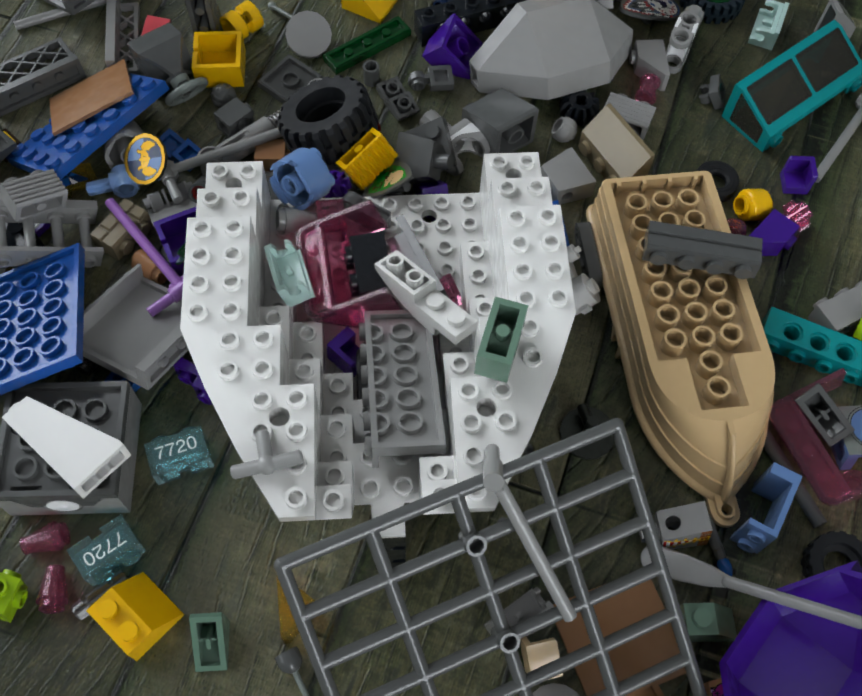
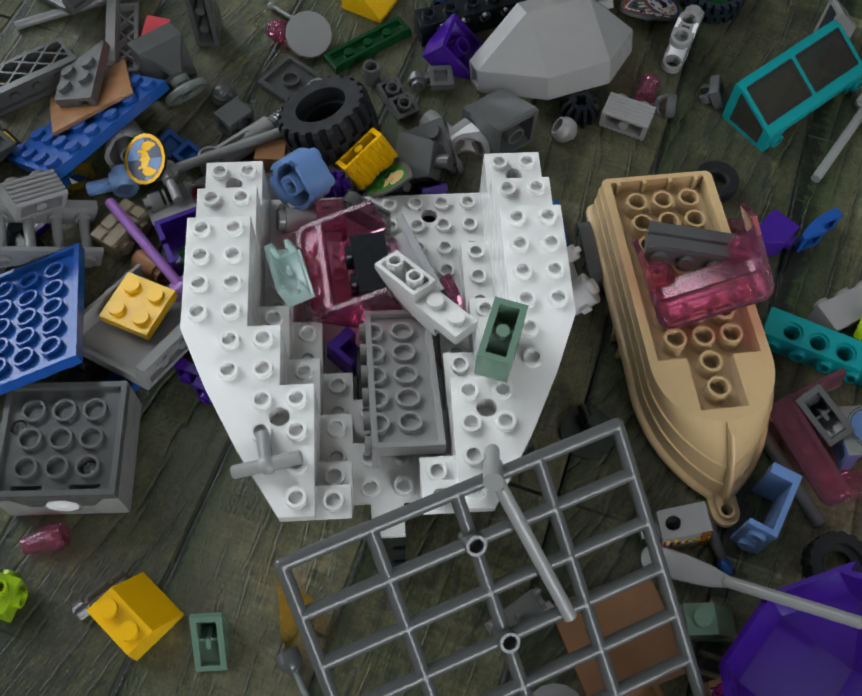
(53, 590): clear pink cone -> none
(70, 447): white slope -> none
(83, 78): none -> dark grey wing
(107, 552): clear light blue brick -> none
(138, 306): none -> yellow plate
(178, 453): clear light blue brick -> none
(219, 57): yellow piece -> none
(244, 18): yellow wheel -> none
(276, 30): none -> clear pink piece
(539, 653): tan panel -> none
(568, 177): light grey torso -> none
(615, 146): dark tan slope -> none
(650, 57): light grey slope -> none
(670, 107): none -> dark grey tile
(713, 289): none -> clear pink windscreen
(753, 204): yellow head -> none
(768, 25): light aqua hinge -> none
(798, 175): dark purple panel -> none
(798, 213): clear pink gear -> none
(817, 229): none -> blue slope

